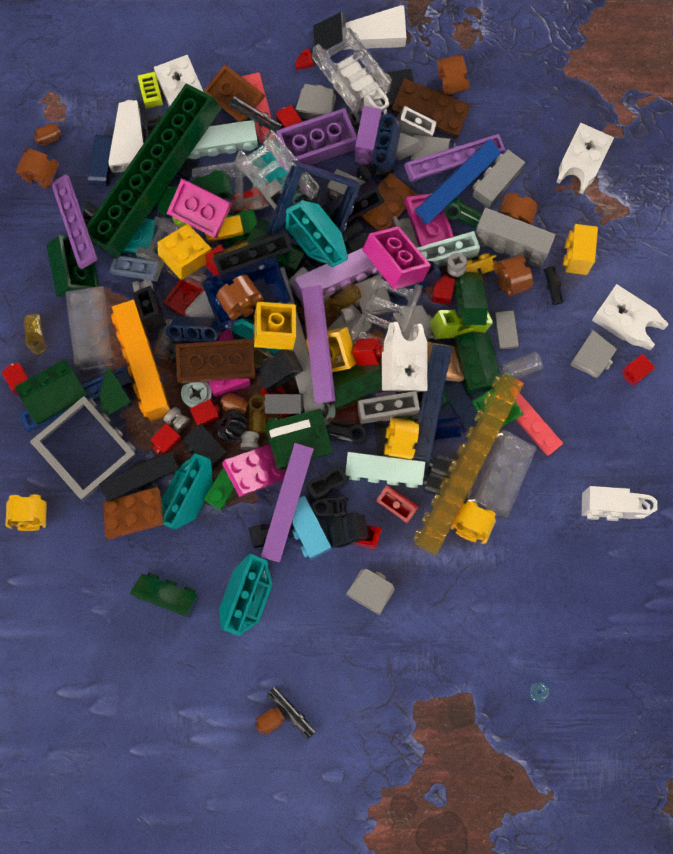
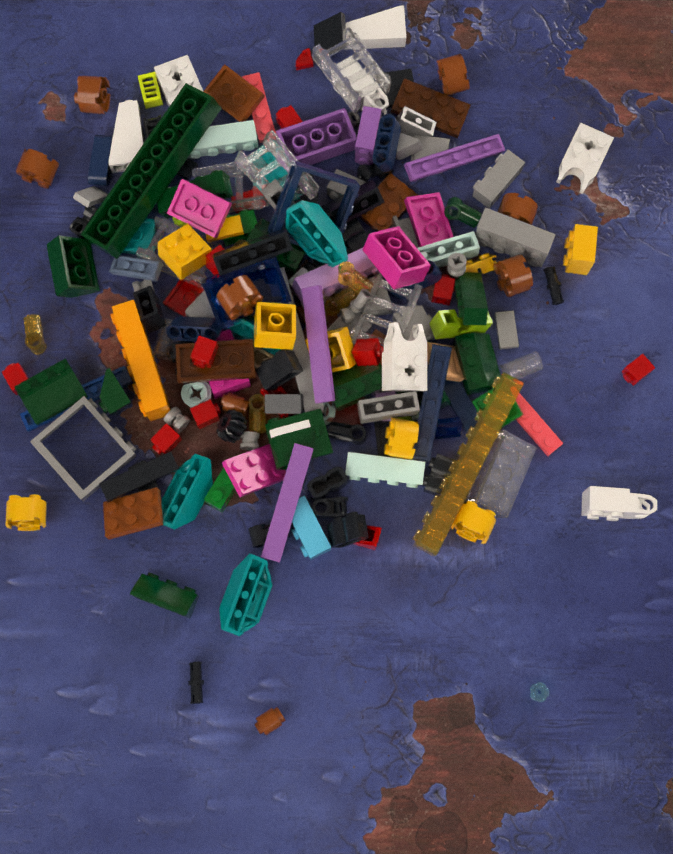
(47, 134): dark orange brick -> none
(74, 221): medium lavender tile -> none
(90, 196): none -> light grey tile
(90, 328): clear brick -> none
(92, 94): none -> dark orange brick
(196, 683): none -> black pin
(203, 444): black brick -> none
(204, 352): none -> red brick
(274, 125): black pin -> none
(292, 713): black pin -> none
(315, 101): light grey torso -> none
(355, 279): none -> clear yellow piece
(357, 304): none -> light grey pin
(371, 590): light grey torso -> none
(397, 503): red brick -> none
(457, 181): blue tile -> none
(594, 355): light grey torso -> none
(633, 320): white brick -> none

